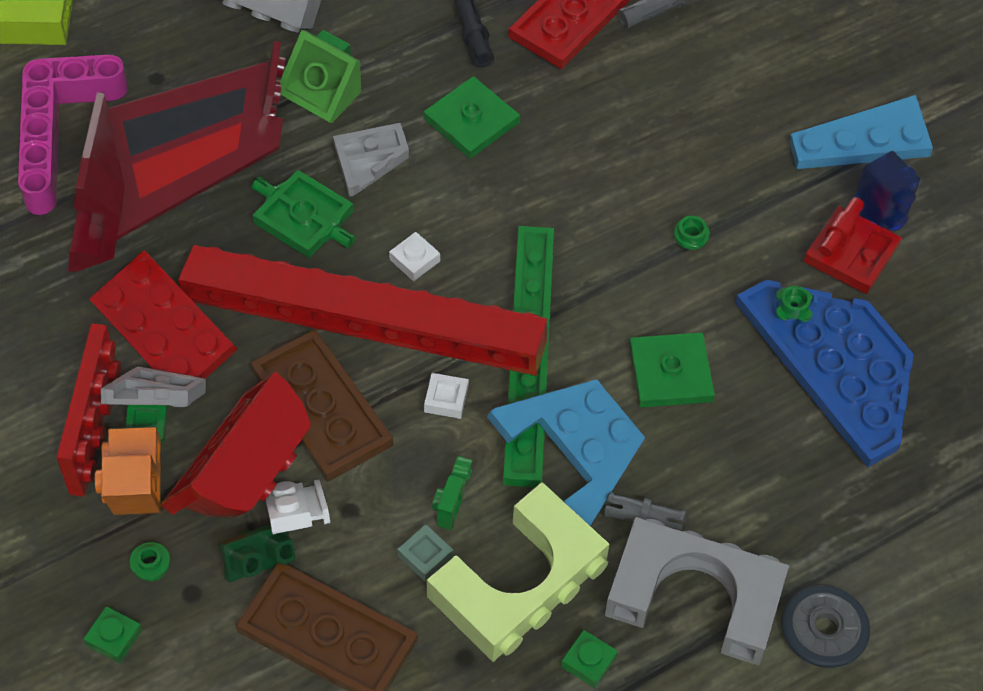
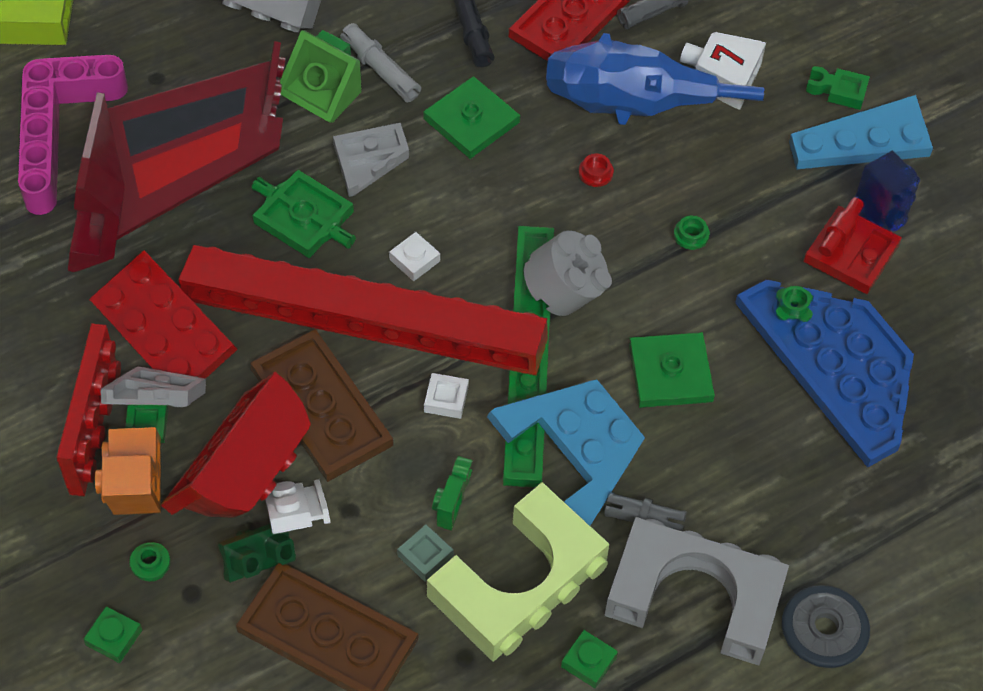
(371, 53): none -> light grey pin
(567, 272): none -> light grey brick
(596, 170): none -> red plate
(633, 80): none -> blue piece
(729, 59): none -> white torso
(843, 88): none -> green plate

